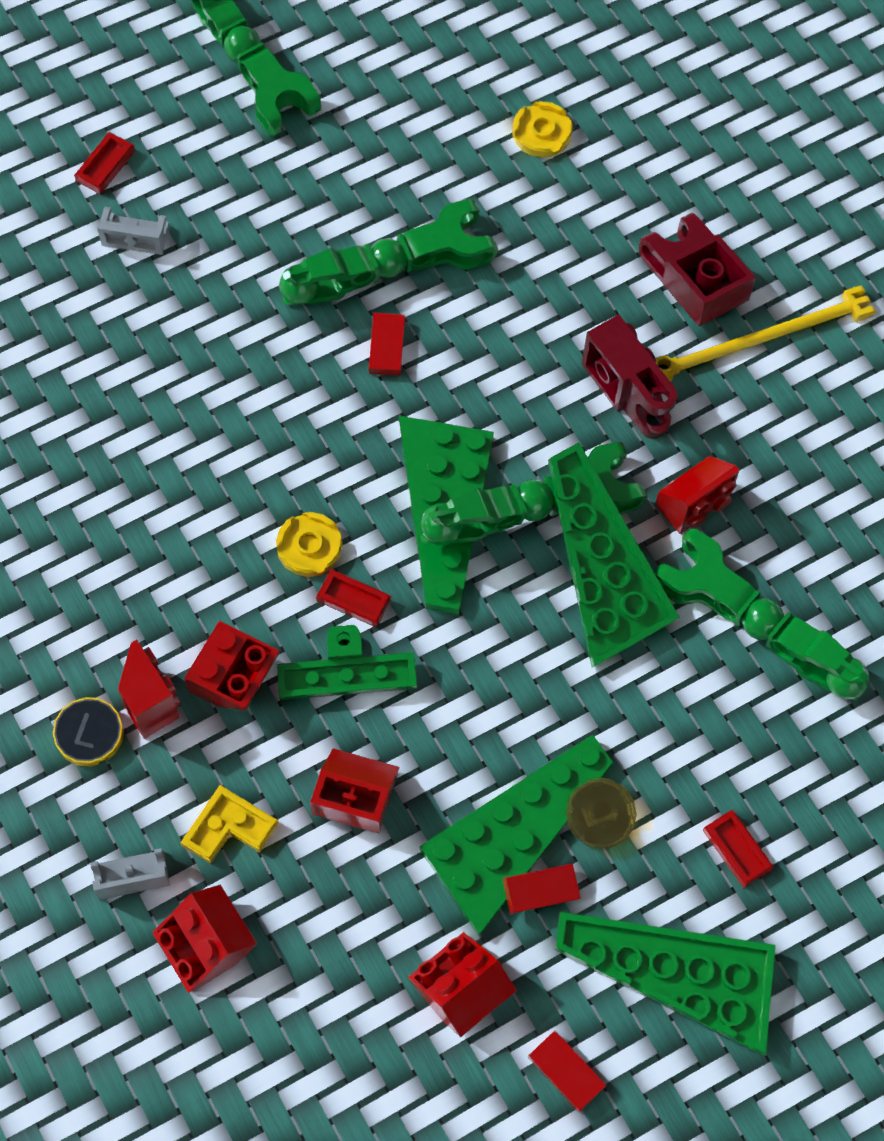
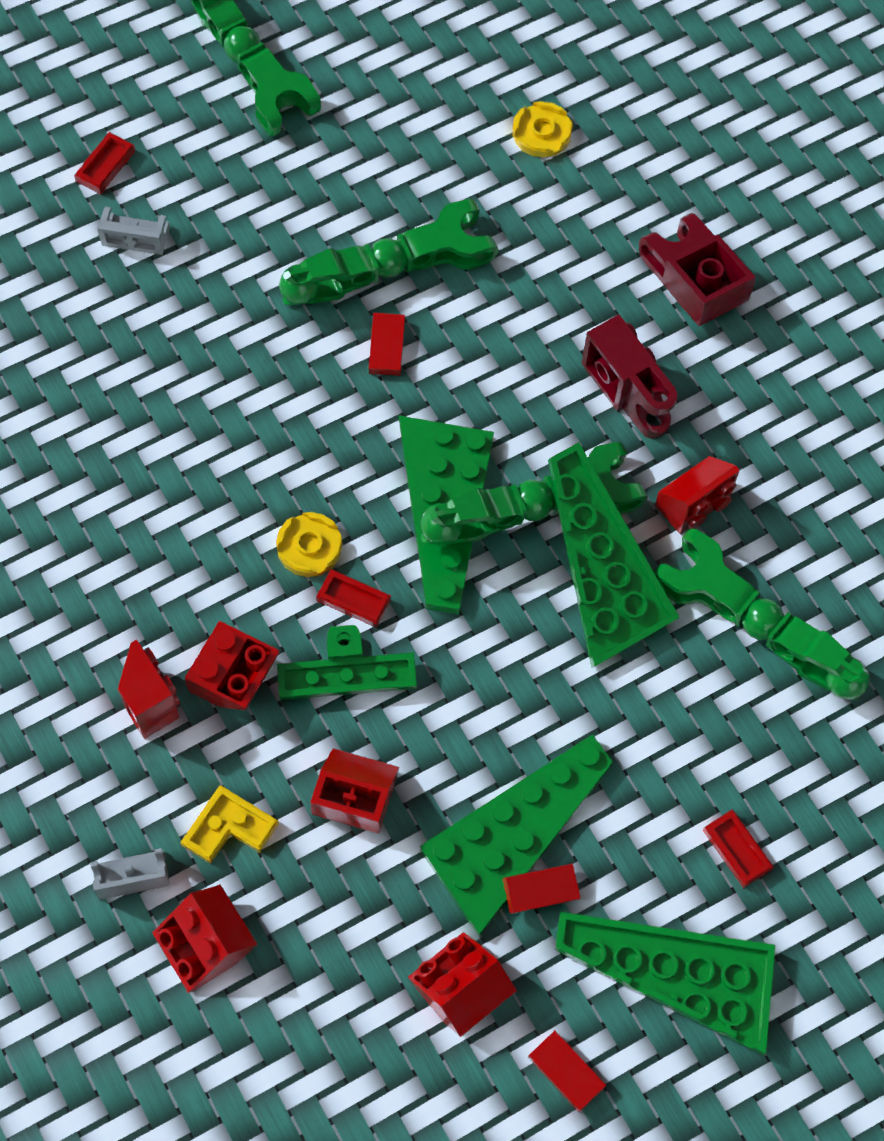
(88, 731): black tile -> none
(601, 813): clear yellow tile -> none
(851, 305): yellow hinge -> none

